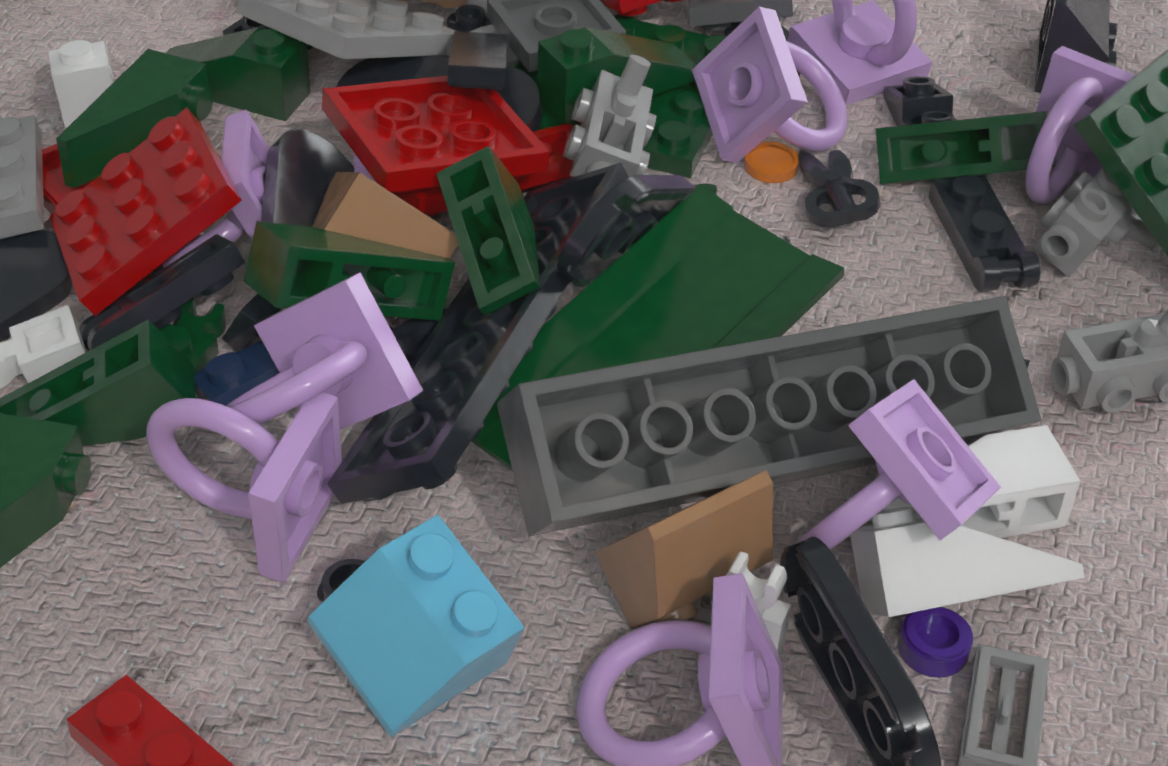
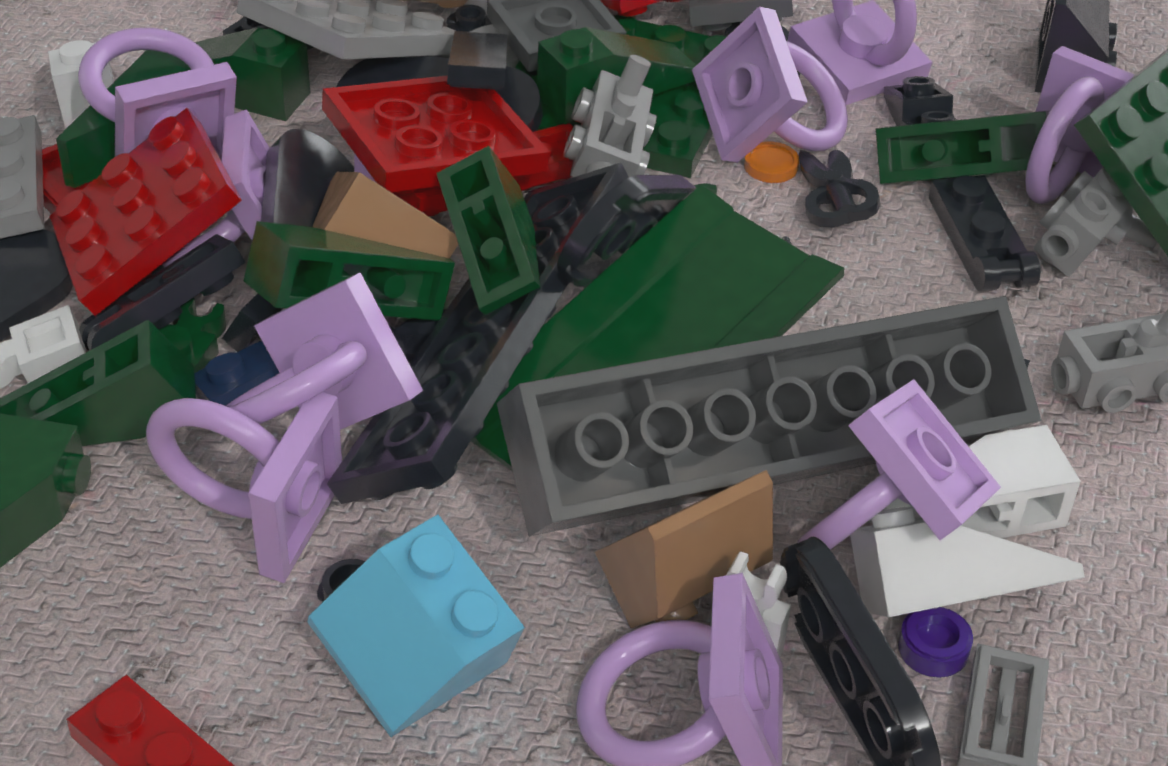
(139, 106): none -> lavender tile

